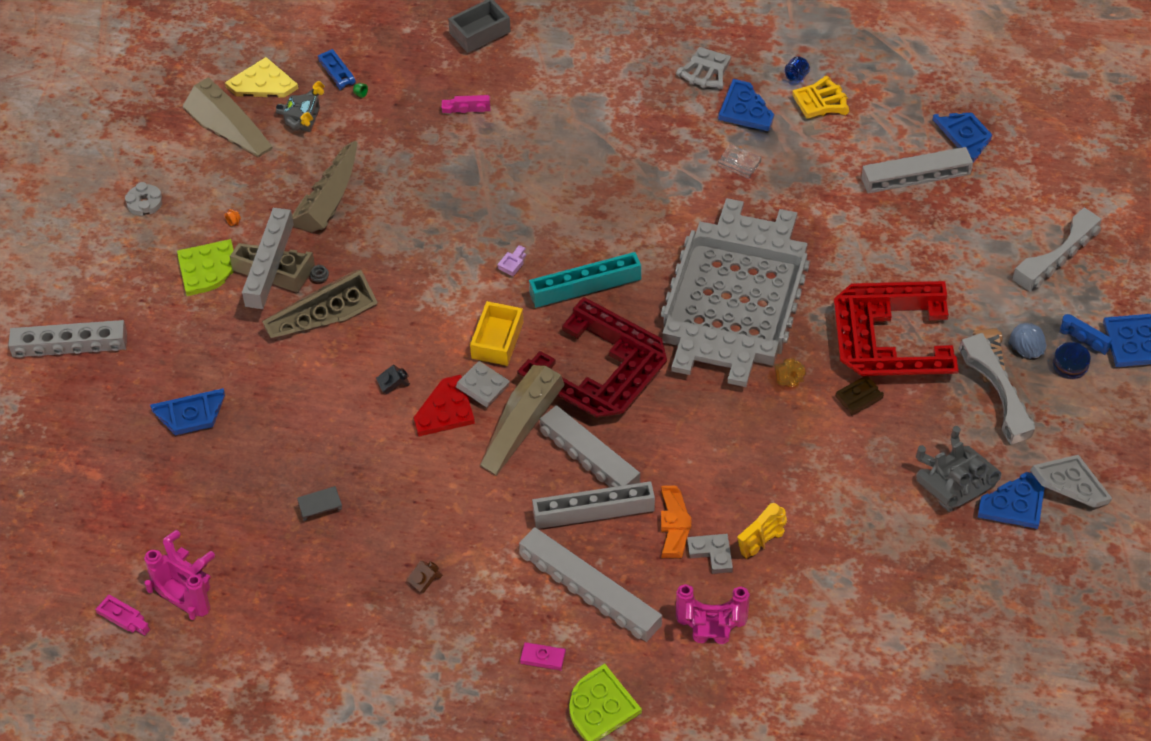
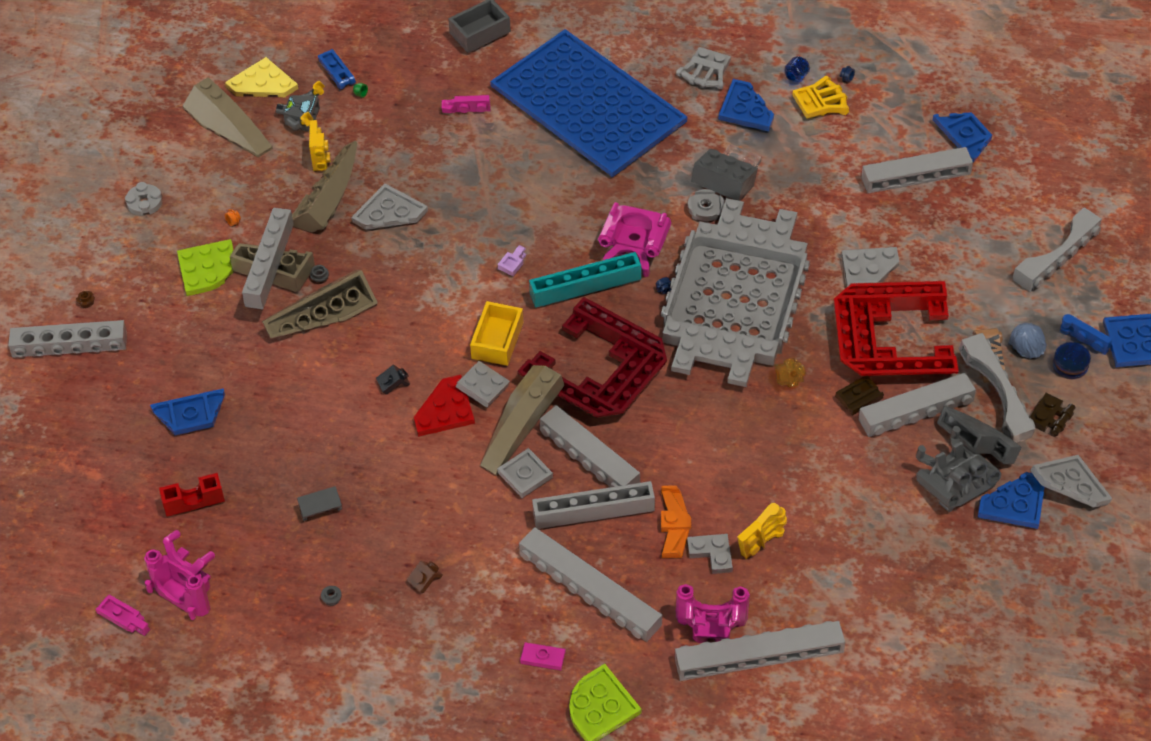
(85, 299): none -> reddish brown plate
(179, 500): none -> red arch
(318, 148): none -> yellow plate
(331, 600): none -> dark grey plate
(389, 208): none -> light grey plate
(525, 473): none -> light grey plate
(588, 102): none -> blue plate
(634, 231): none -> dark pink piece
(663, 285): none -> dark blue plate
(701, 213): none -> light grey plate
(724, 174): none -> dark grey piece
(759, 650): none -> light grey brick
(847, 74): none -> dark blue plate
(869, 264): none -> light grey plate
(916, 404): none -> light grey brick
(979, 436): none -> dark grey slope
(1046, 411): none -> dark brown plate

